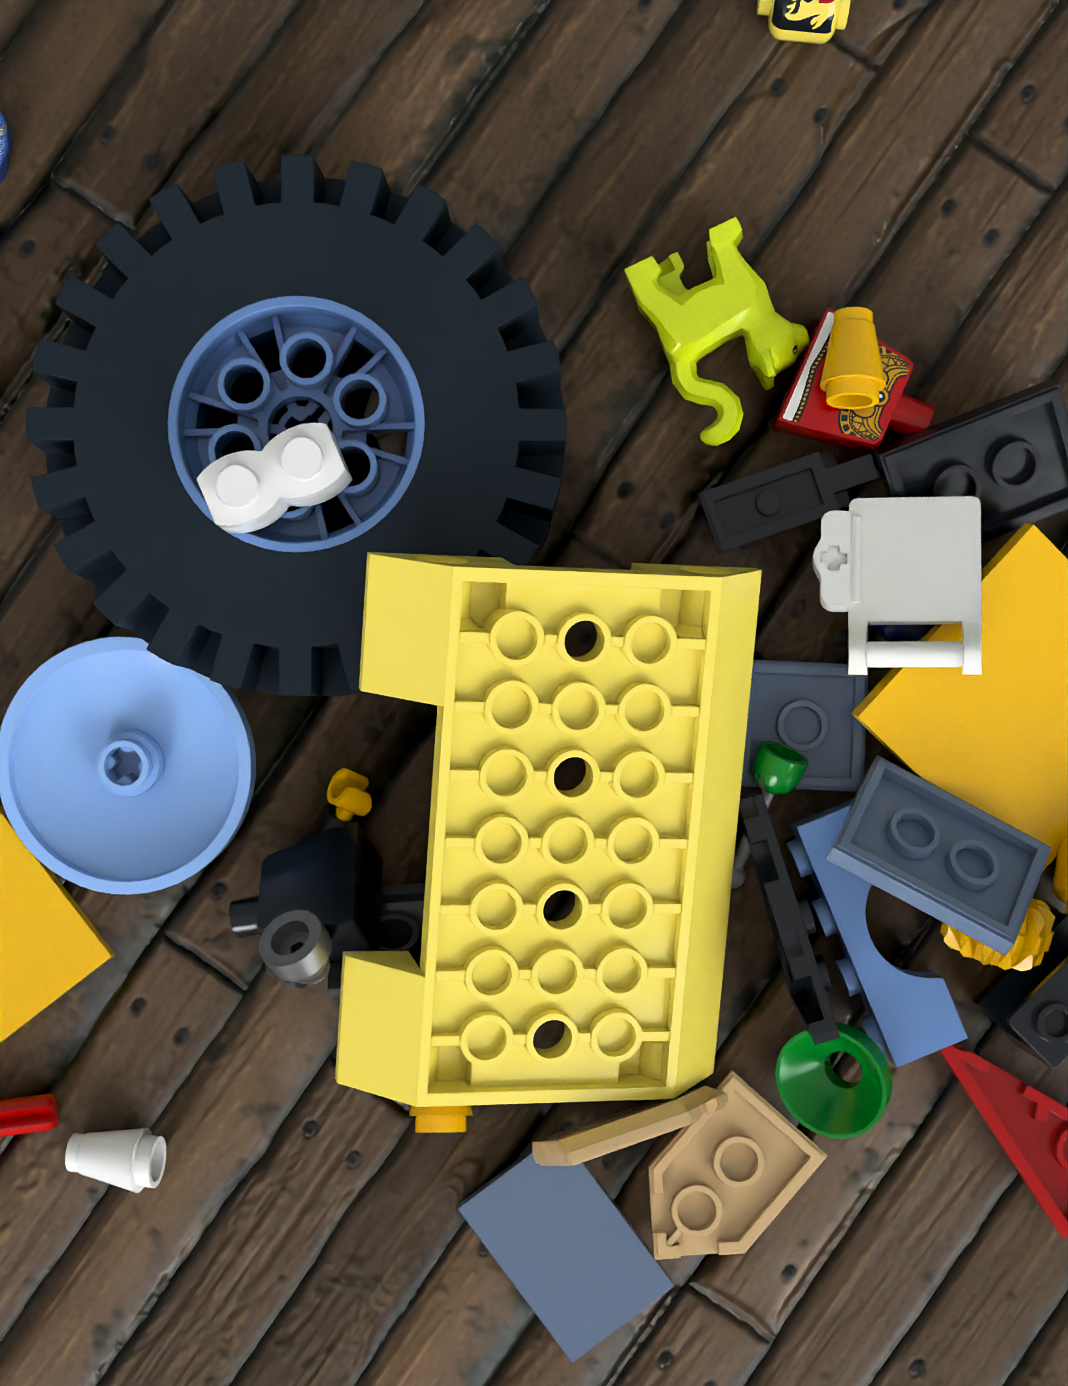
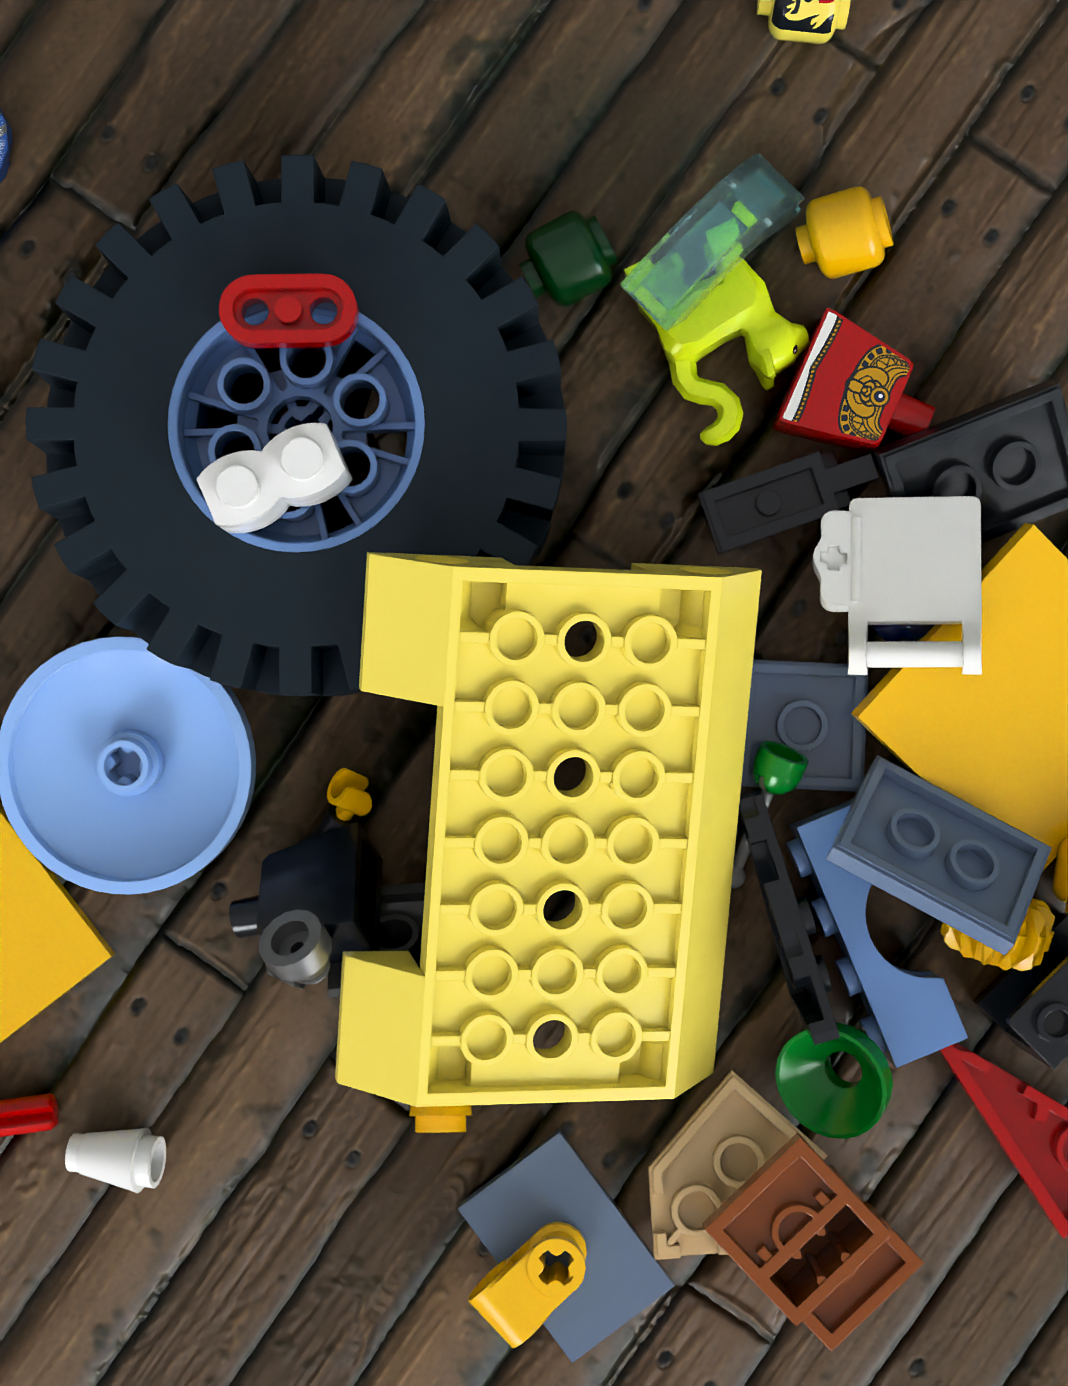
(291, 308): none -> red plate
(525, 1290): none -> yellow piece
(568, 258): none -> dark green head
(626, 1127): tan tile -> none
(712, 240): none -> clear light blue arch
(812, 1243): none -> dark orange bracket
(845, 232): none -> yellow head
(853, 361): yellow cone -> none

